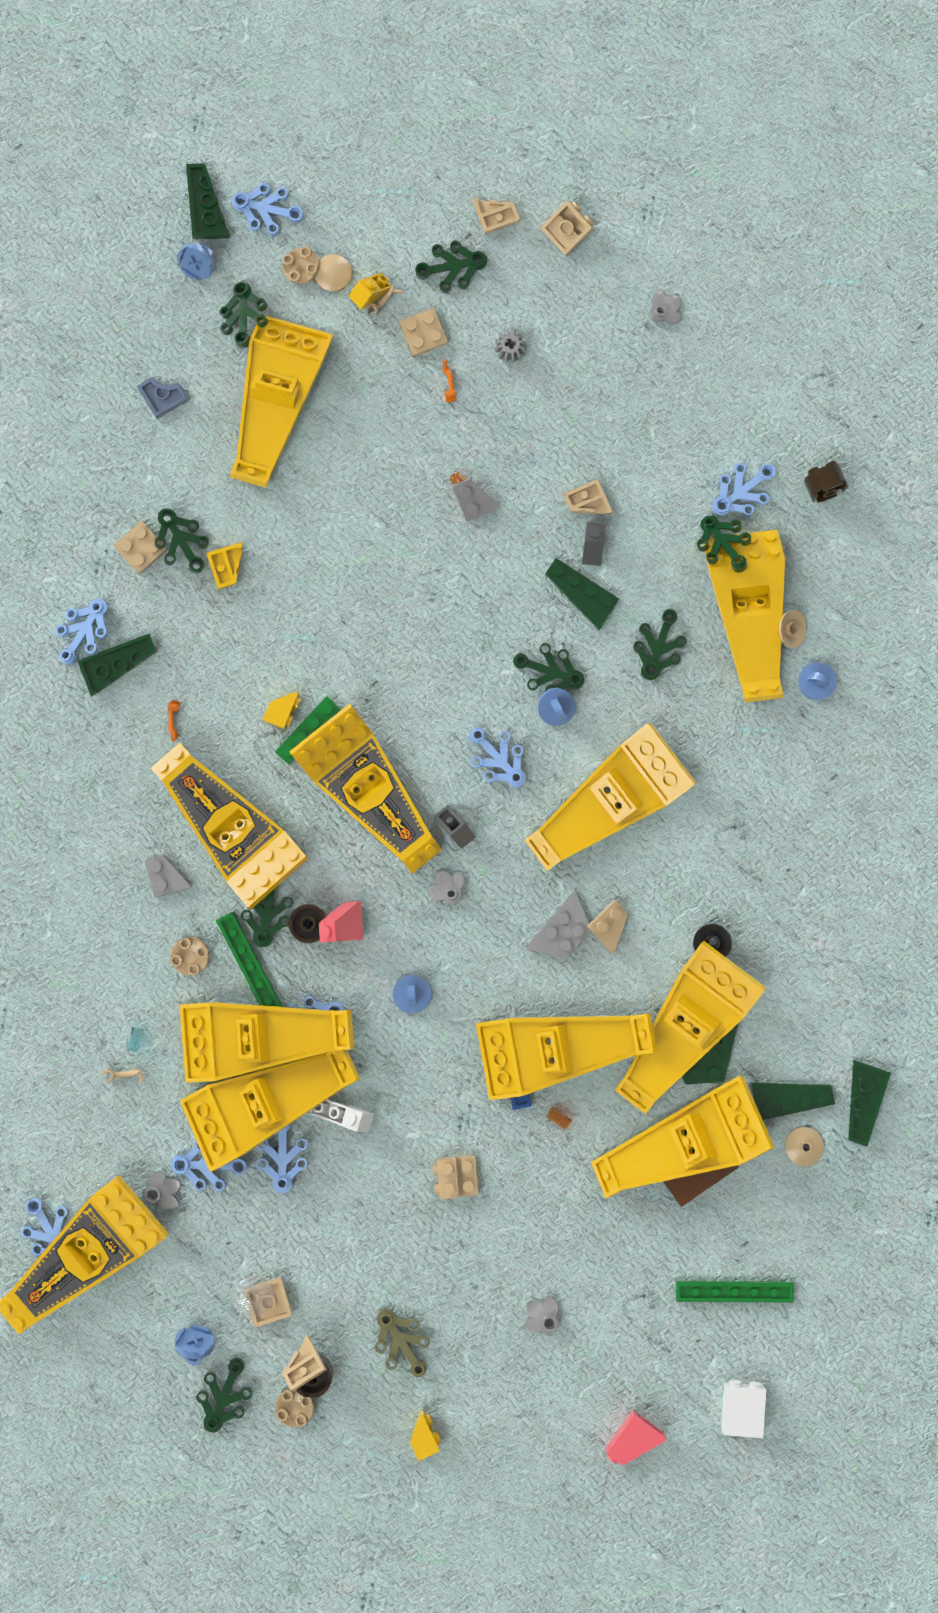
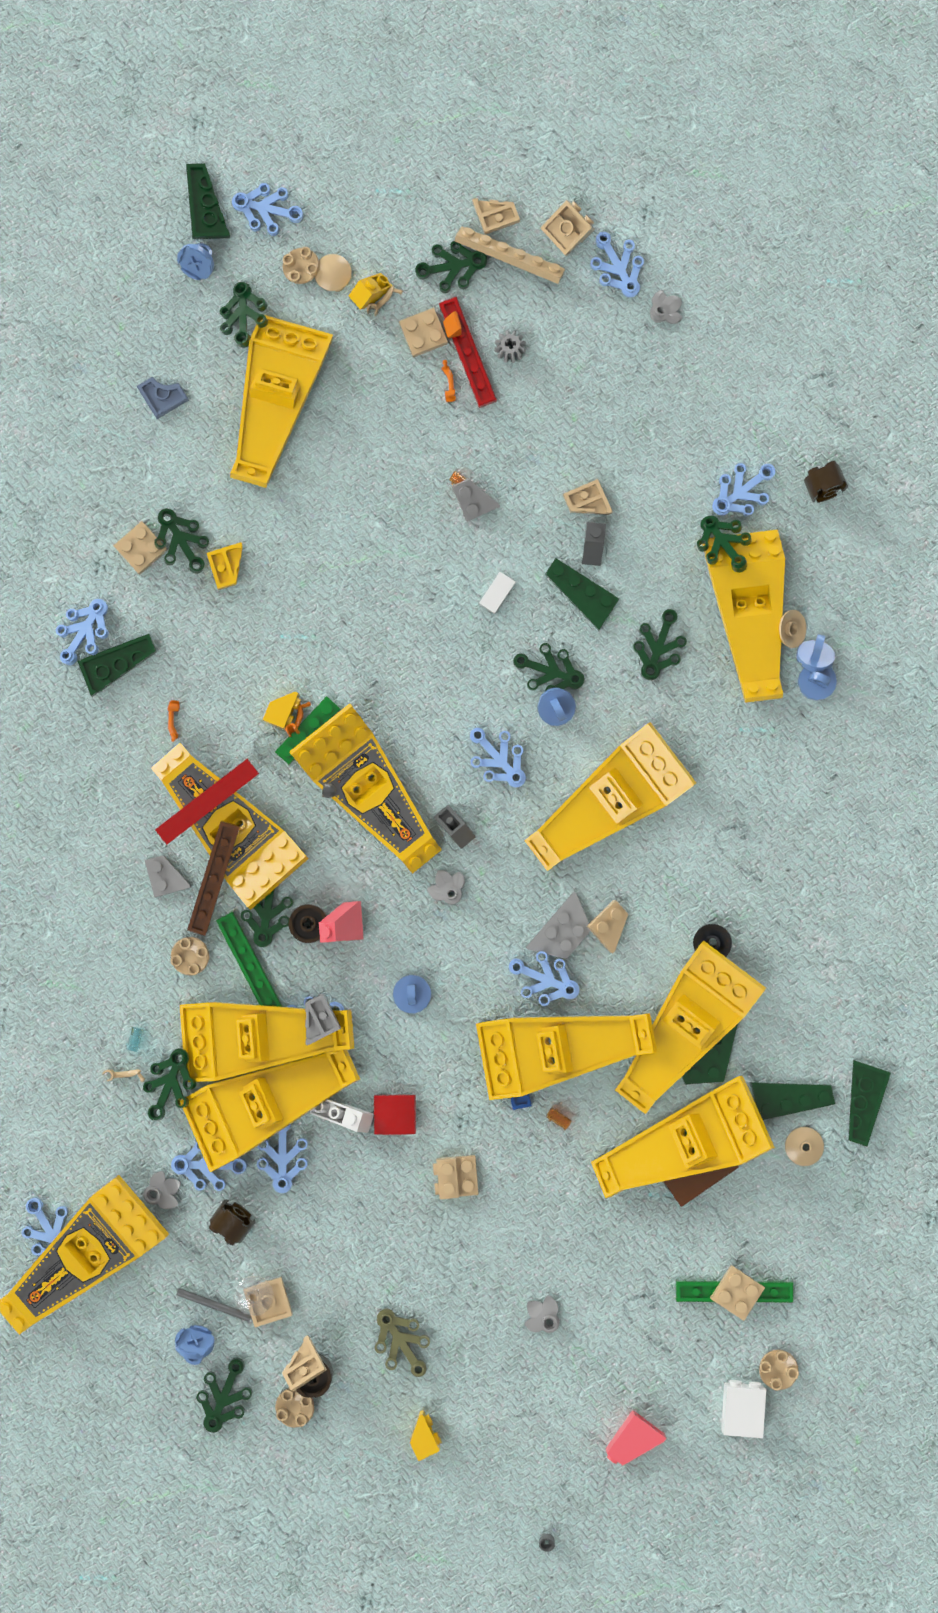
(170, 1081): none -> dark green plant
(206, 801): none -> red tile
(212, 1304): none -> dark grey bar
(213, 878): none -> reddish brown plate
(231, 1222): none -> dark brown brick
(290, 728): none -> orange piece
(319, 1019): none -> light grey wing
(328, 790): none -> dark grey hinge
(394, 1114): none -> red slope
(452, 325): none -> orange slope
(469, 356): none -> red tile
(497, 592): none -> white tile
(510, 255): none -> tan plate
(547, 979): none -> light blue plant
(551, 1542): none -> dark grey hinge
(618, 267): none -> light blue plant
(737, 1292): none -> tan plate
(778, 1369): none -> tan dish
(815, 655): none -> tile

